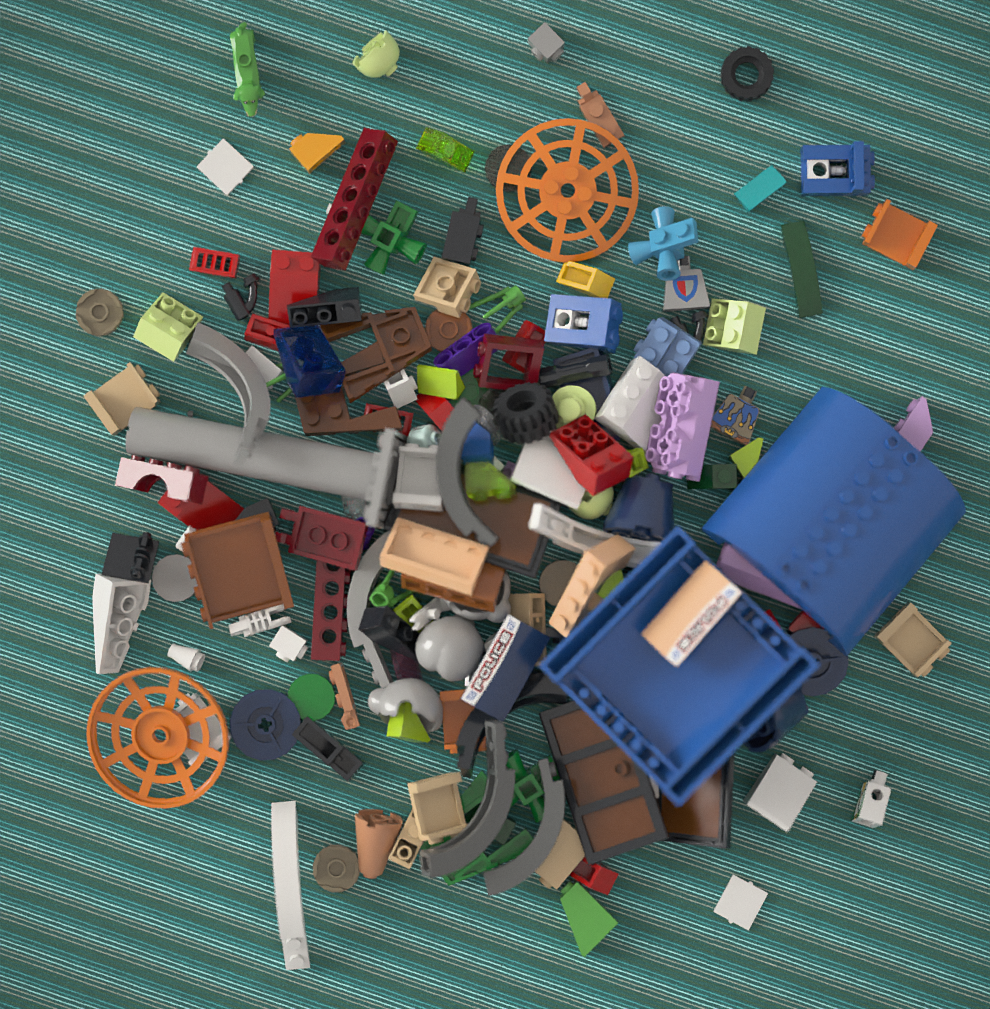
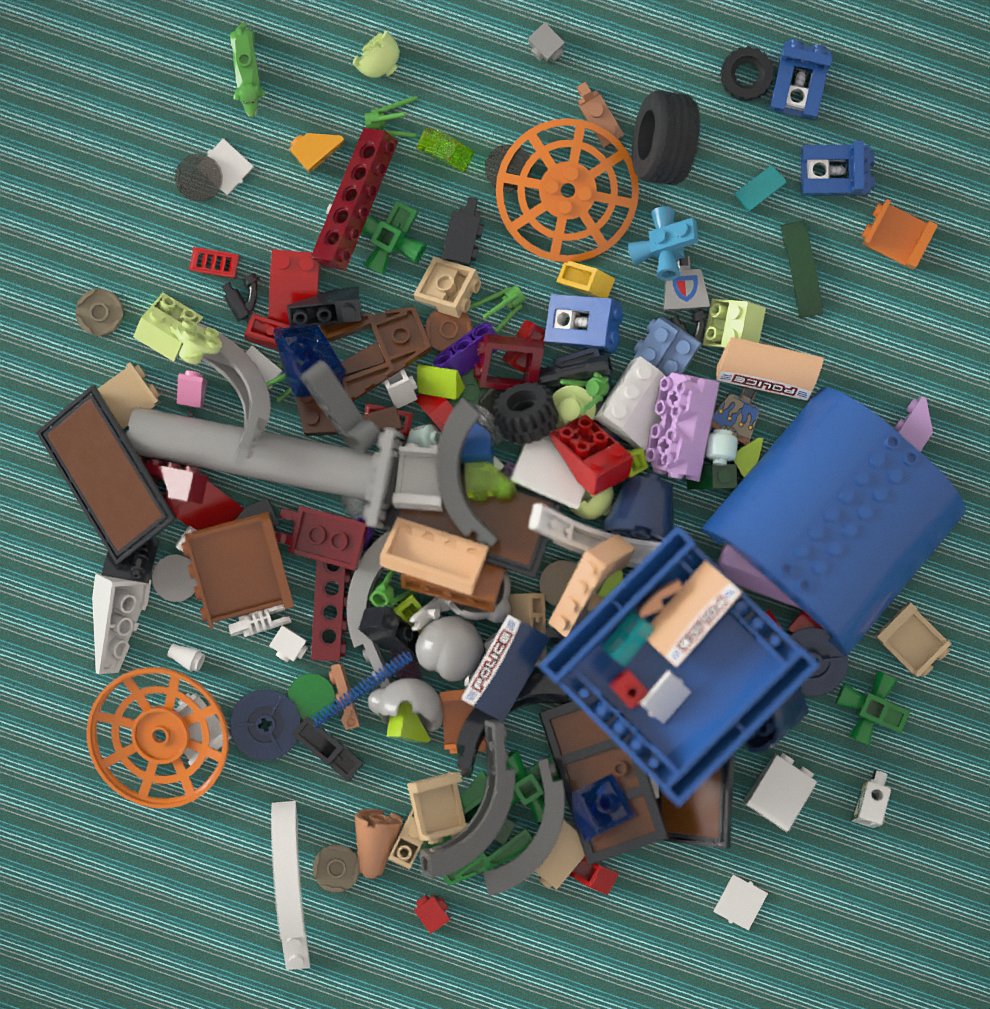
(106, 475): none -> reddish brown door
(191, 389): none -> bright pink slope
(197, 341): none -> yellowish green plate
(198, 177): none -> clear smoke tile
(339, 409): none -> dark grey beam
(363, 688): none -> blue piece
(377, 119): none -> bright green plant
(432, 912): none -> red brick
(586, 916): bright green slope -> none
(595, 387): none -> bright green plant
(600, 808): none -> clear blue slope
(628, 638): none -> teal slope
(628, 688): none -> red brick
(653, 601): none -> nougat slope
(665, 137): none -> black tyre
(665, 697): none -> white piece
(721, 447): none -> light aqua head
(769, 368): none -> light nougat slope
(804, 59): none -> blue brick
(873, 708): none -> green brick

